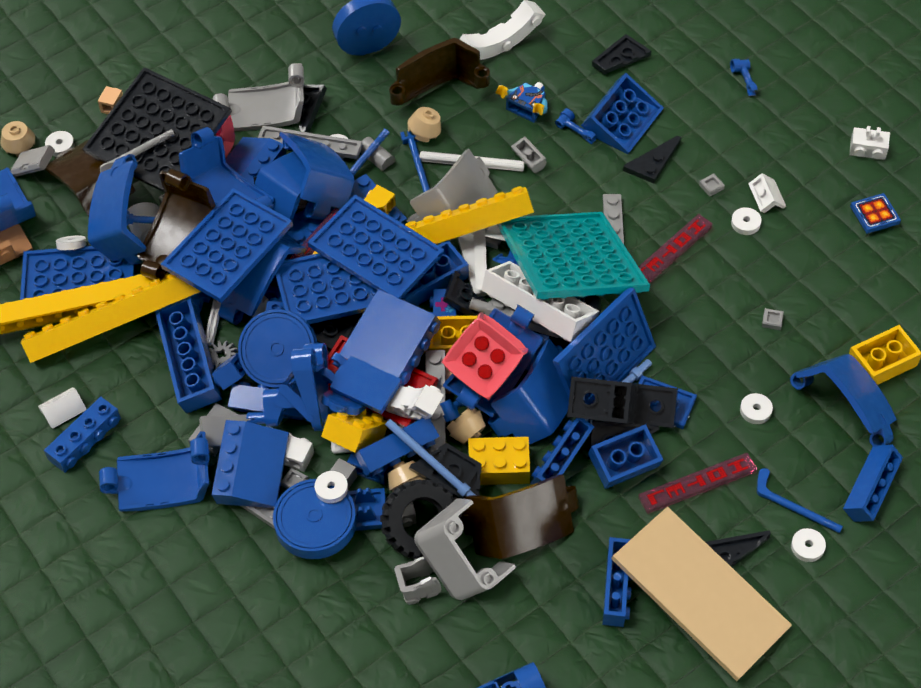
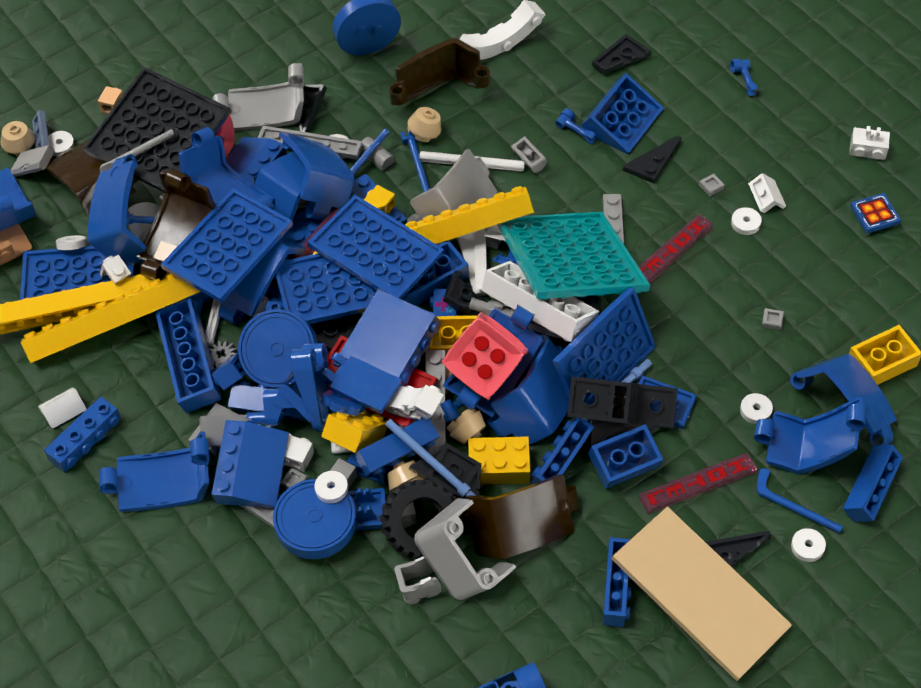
(40, 129): none -> sand blue tile
(115, 269): none -> white bracket
(163, 251): none -> tile
(525, 100): torso -> none
(814, 442): none -> blue panel

